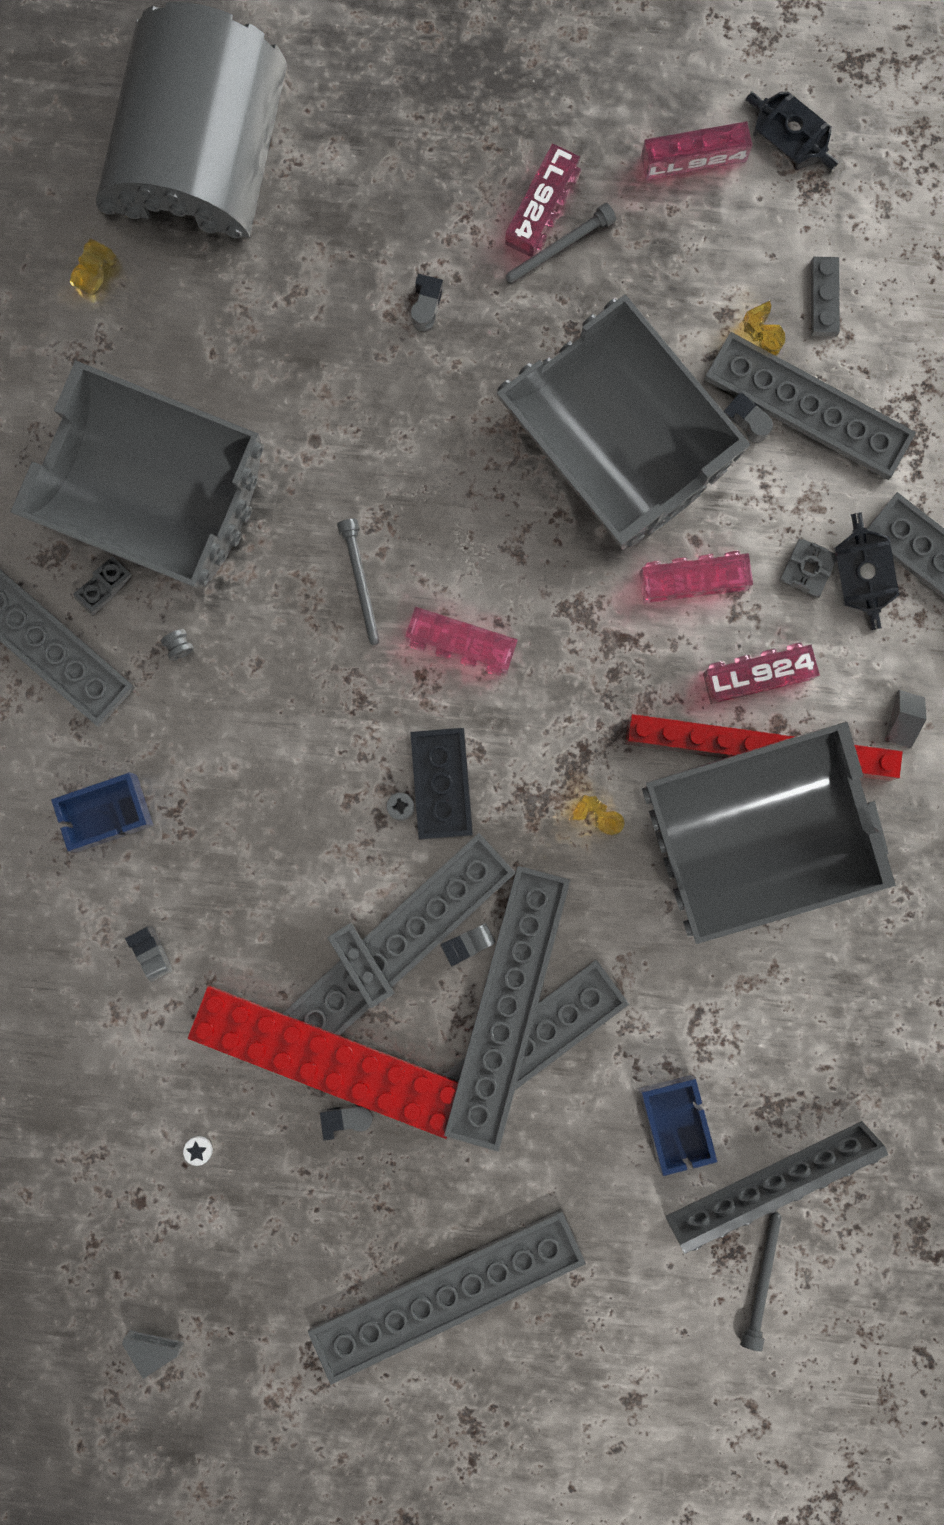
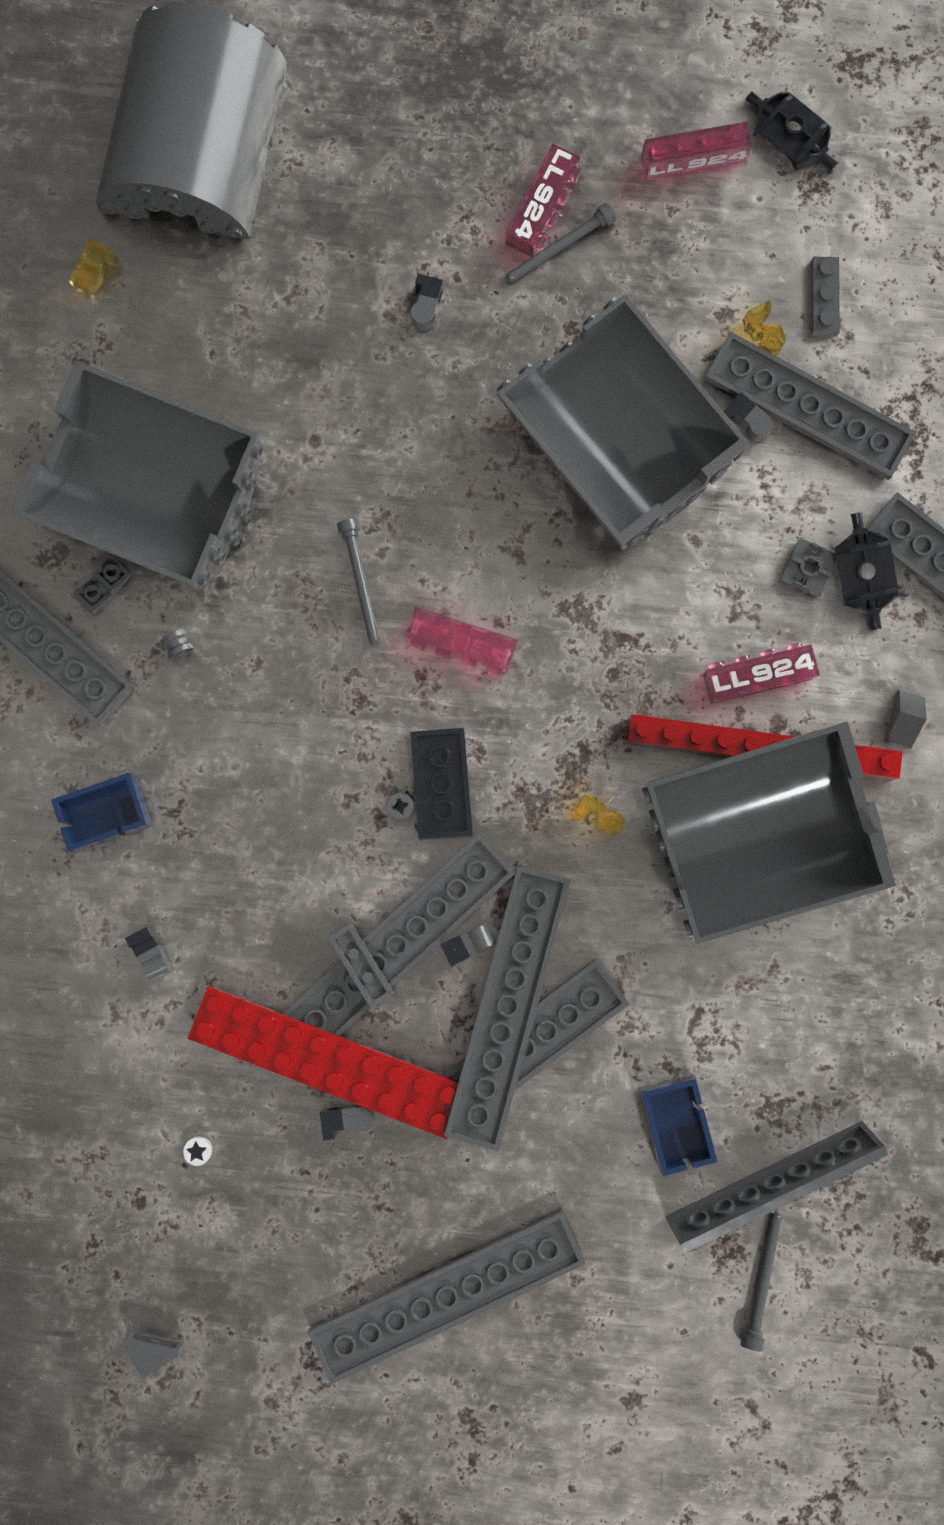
(695, 577): clear pink brick -> none

